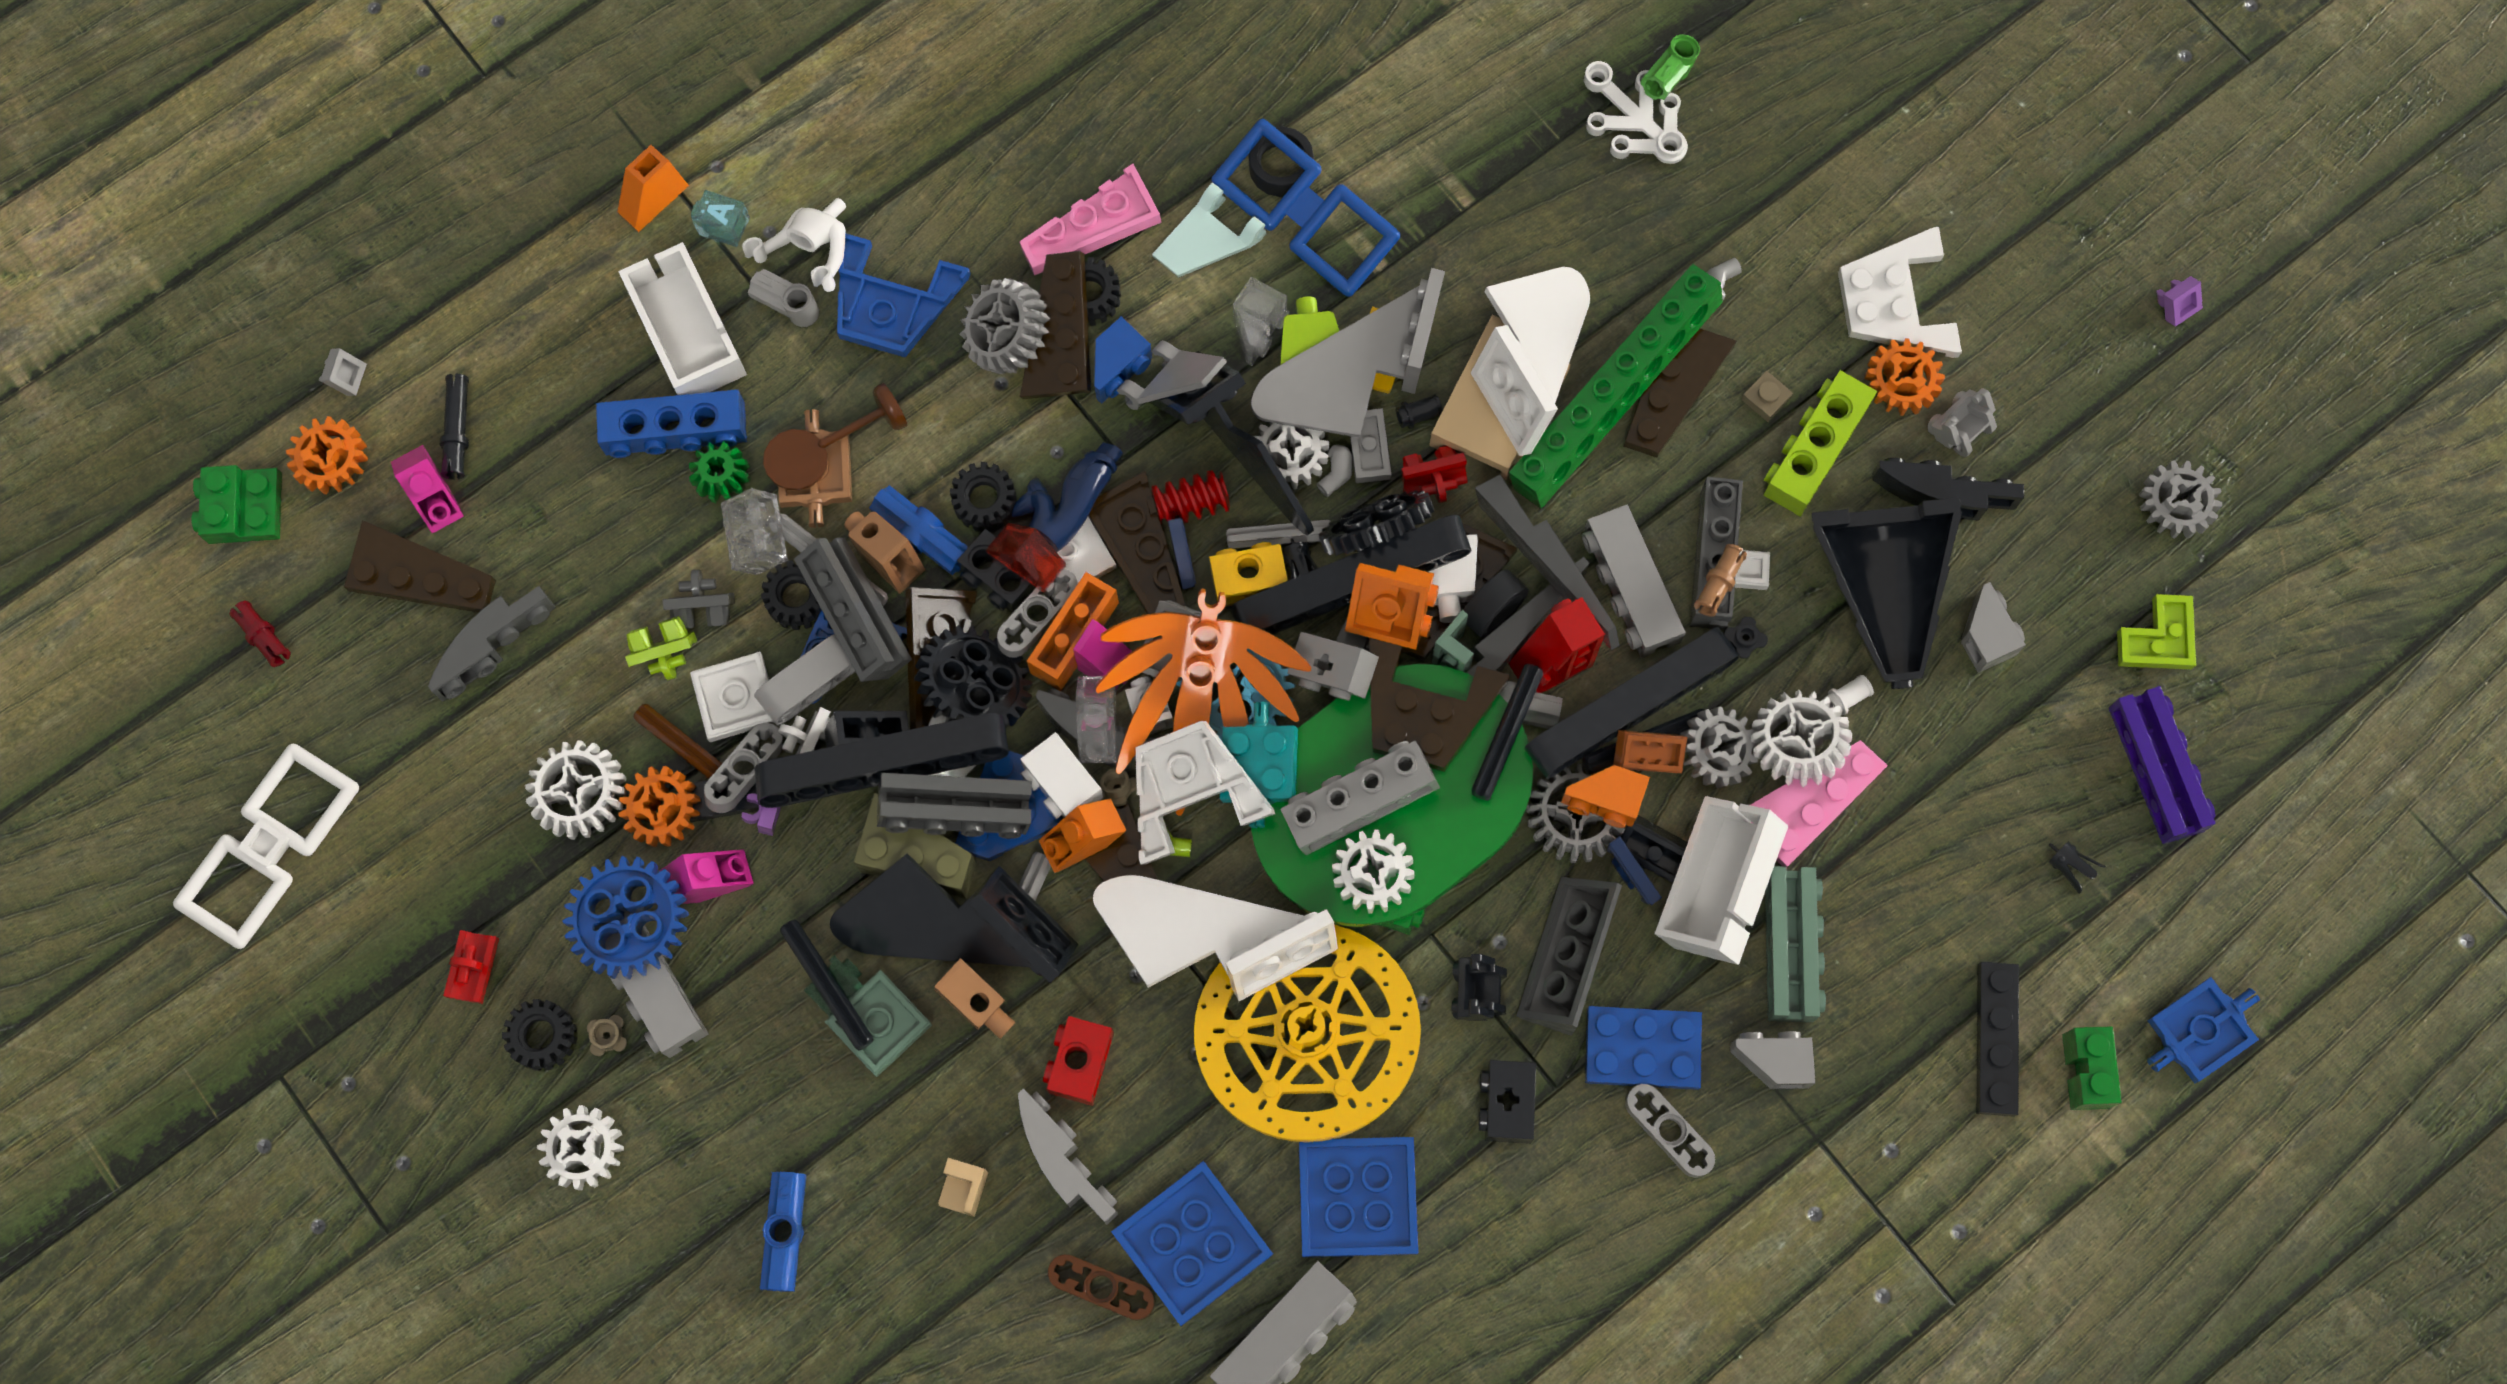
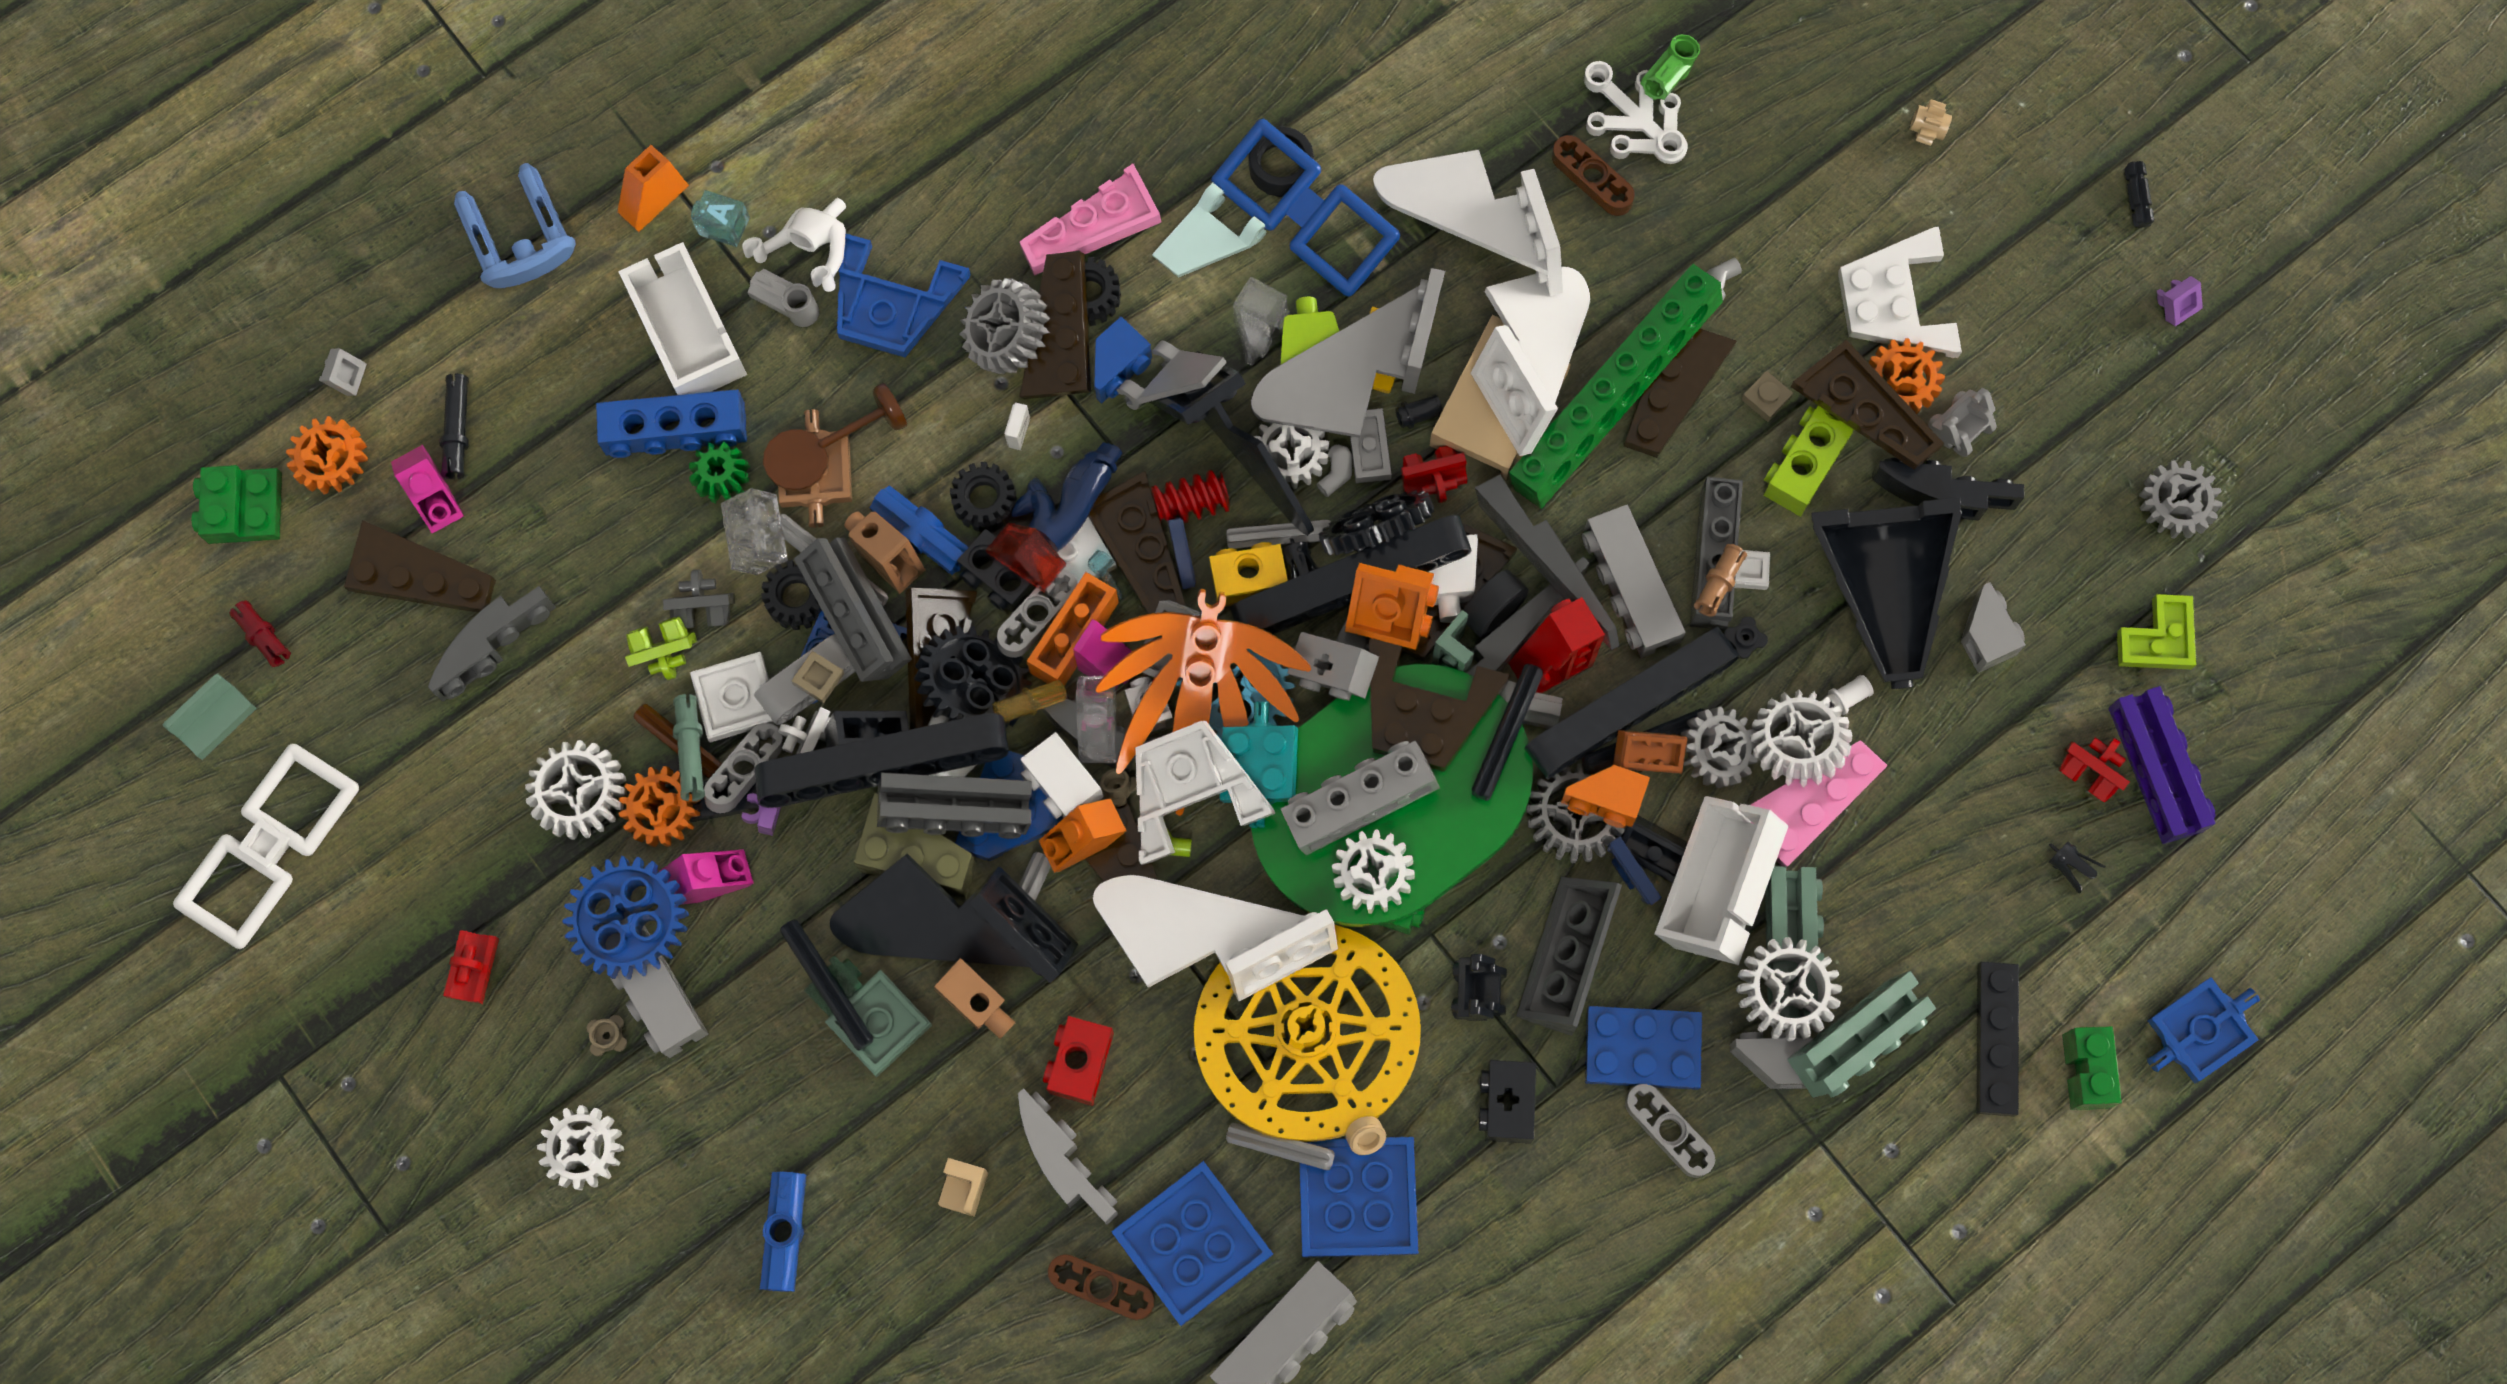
(209, 716): none -> sand green panel
(524, 1019): black tyre -> none
(528, 263): none -> medium blue piece
(688, 735): none -> sand green pin
(817, 677): none -> dark tan plate
(1017, 426): none -> white tile
(1030, 700): none -> clear yellow axle
(1099, 564): none -> clear light blue hand
(1284, 1148): none -> light grey axle
(1365, 1135): none -> tan tile
(1458, 198): none -> white piece
(1592, 160): none -> reddish brown beam
(1804, 999): none -> white gear
(1861, 1035): none -> sand green brick
(1865, 402): none -> dark brown wing
(1930, 122): none -> tan gear
(2108, 780): none -> red hips
(2139, 194): none -> black axle

